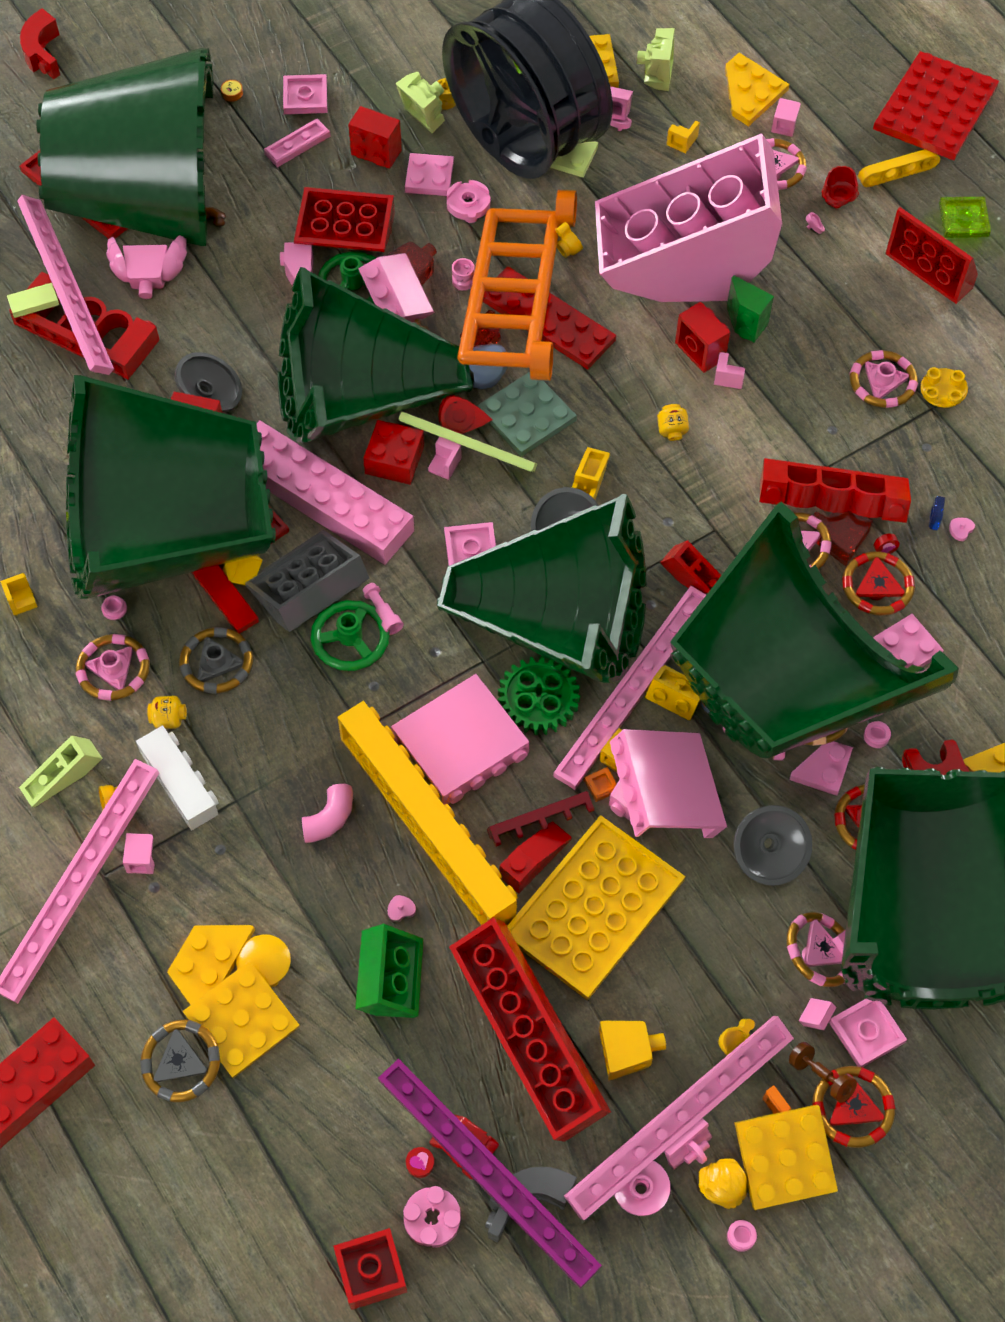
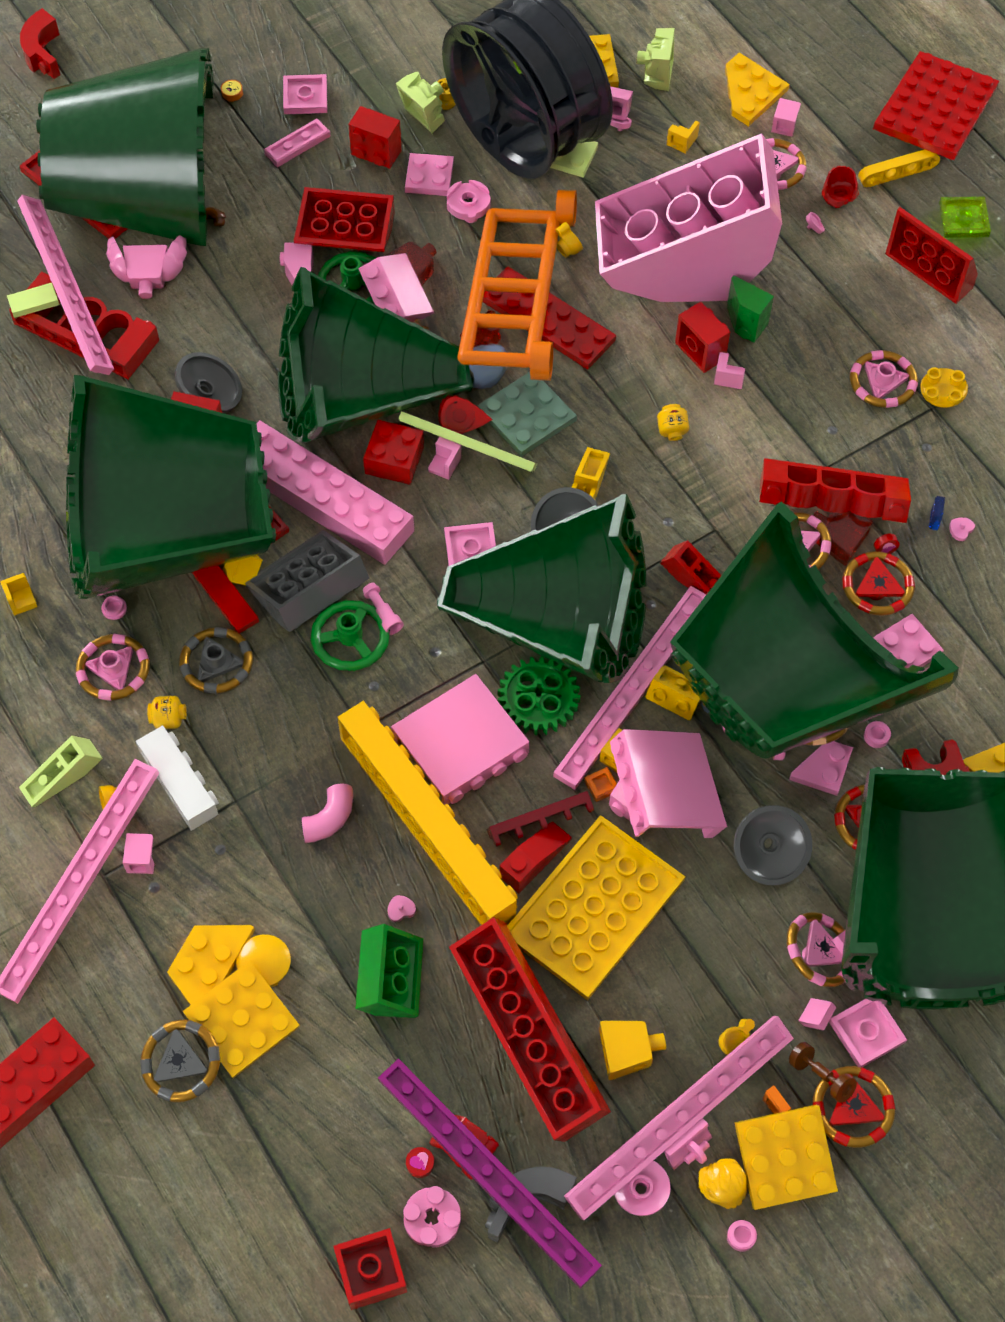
(462, 274): bright pink wheel -> none

